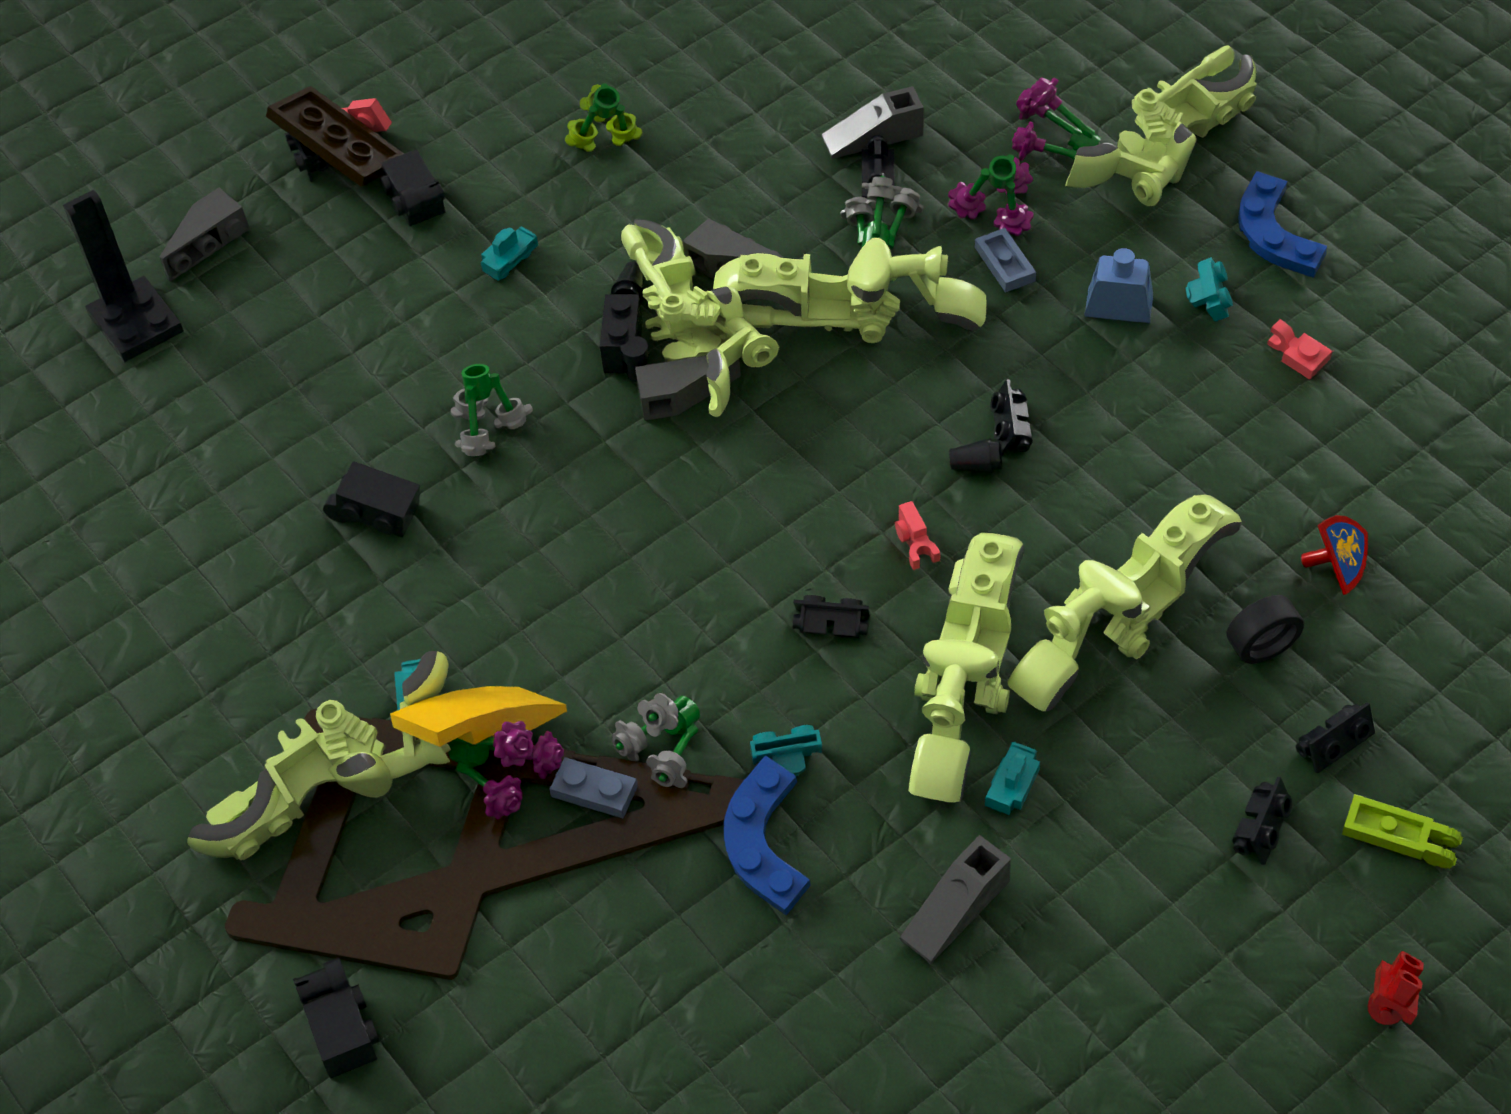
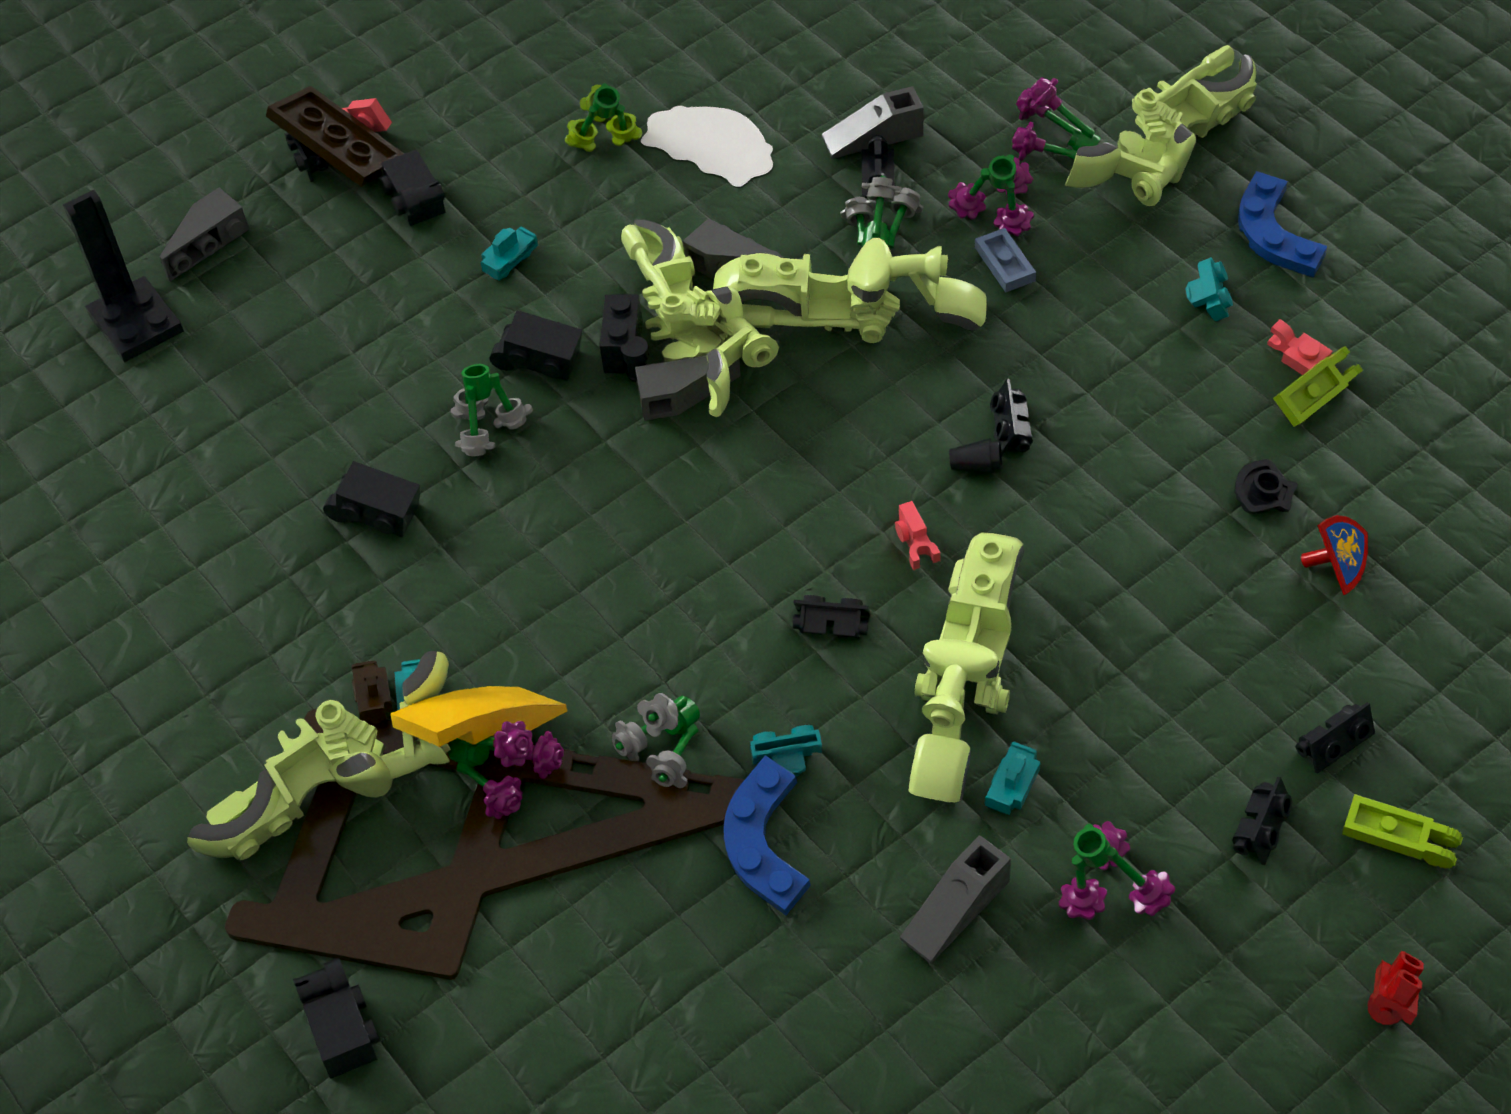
(371, 691): none -> dark brown piece
(537, 346): none -> black hinge
(593, 787): sand blue plate -> none
(630, 281): black cone -> none
(712, 138): none -> white sticker
(1100, 848): none -> magenta plant
(1120, 288): medium blue torso -> none
(1133, 594): yellowish green piece -> none
(1263, 488): none -> black animal
(1265, 629): black tyre -> none
(1315, 387): none -> lime hinge

